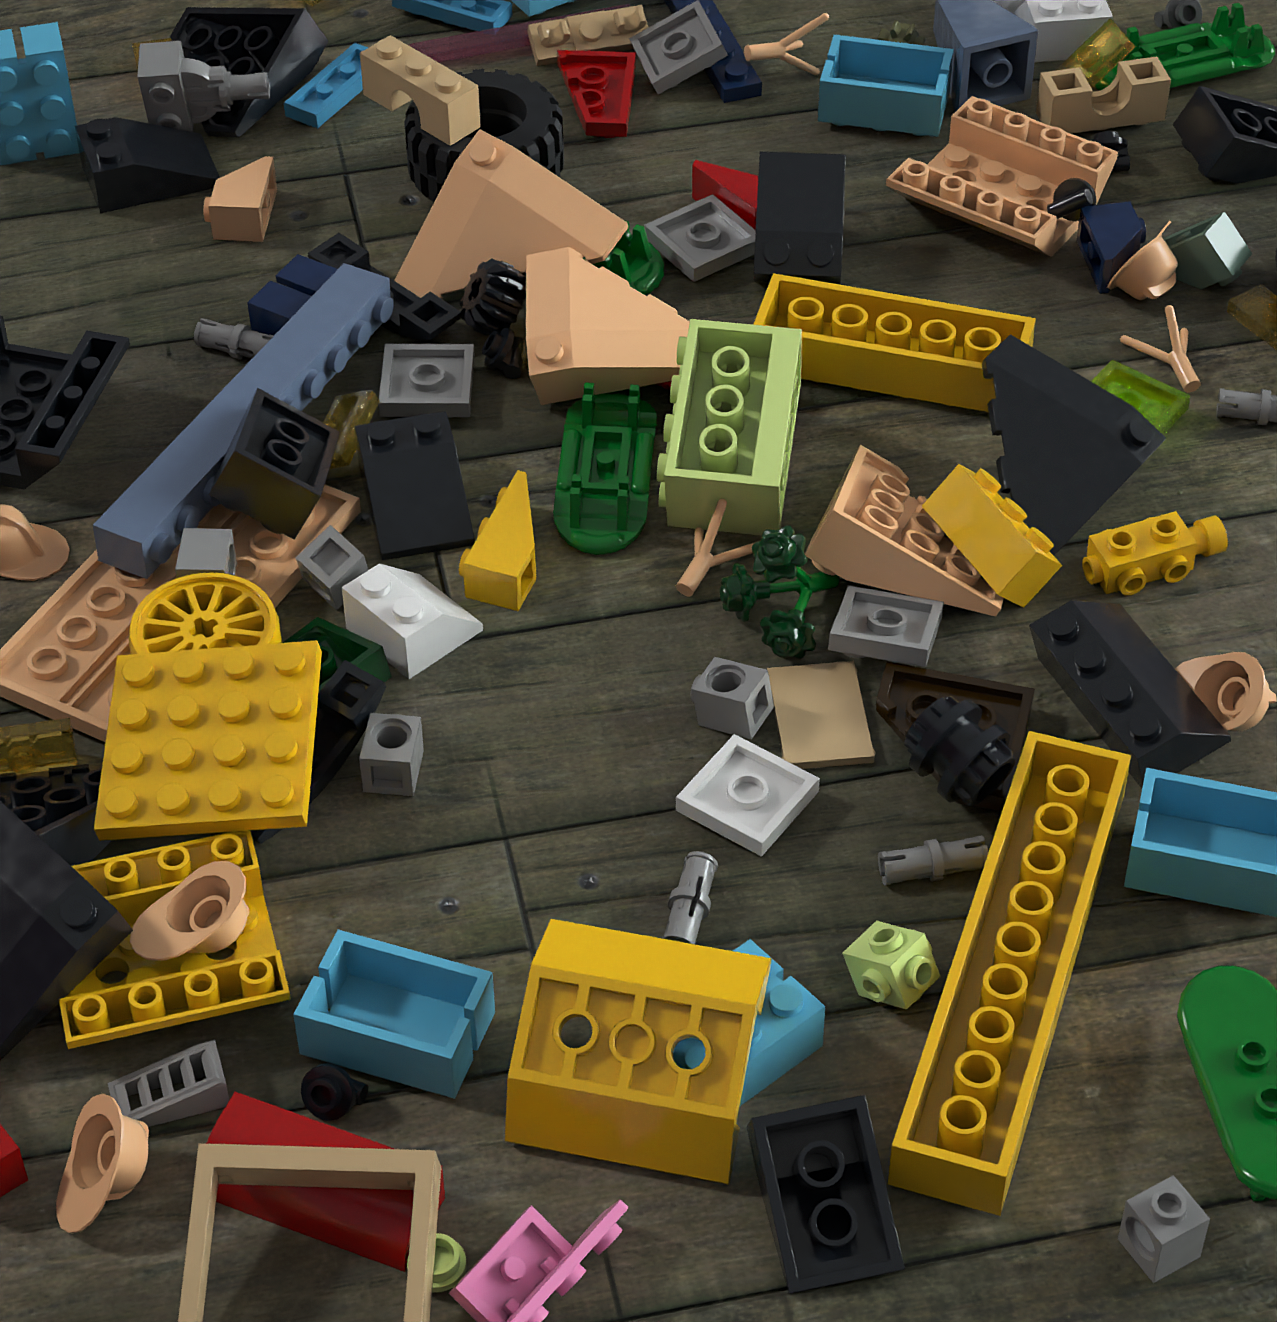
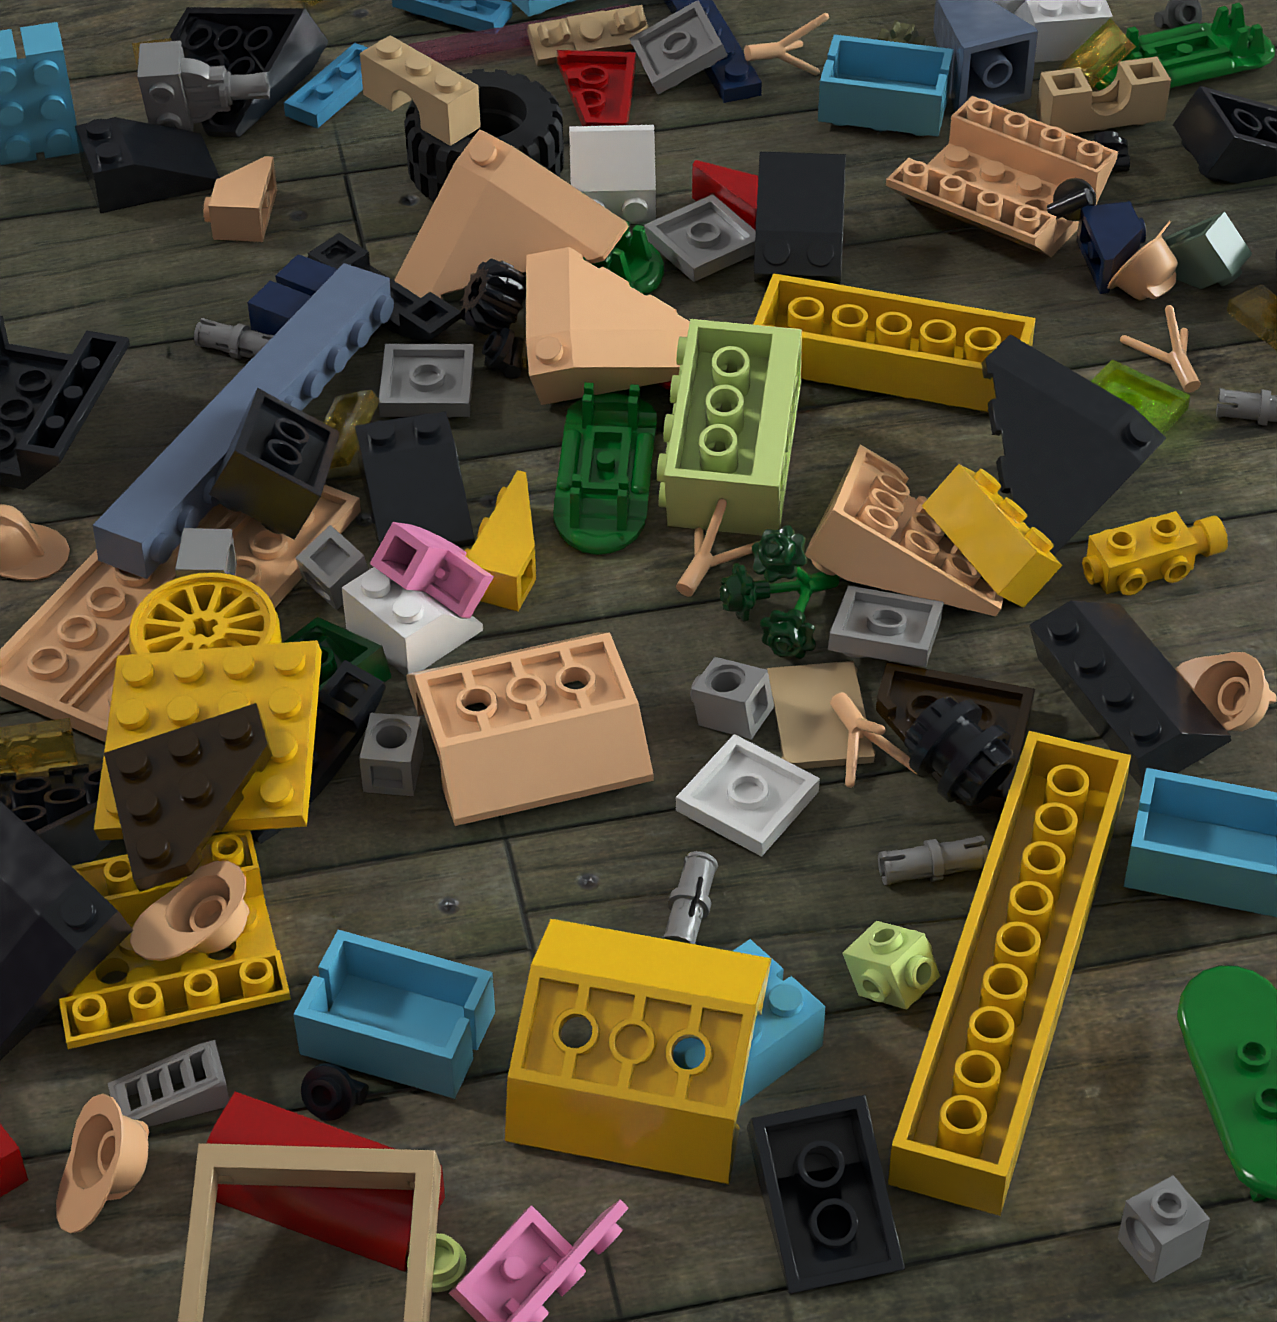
(182, 789): none -> dark brown plate
(431, 565): none -> bright pink brick
(536, 735): none -> light nougat slope
(616, 168): none -> white slope
(858, 728): none -> light nougat plant

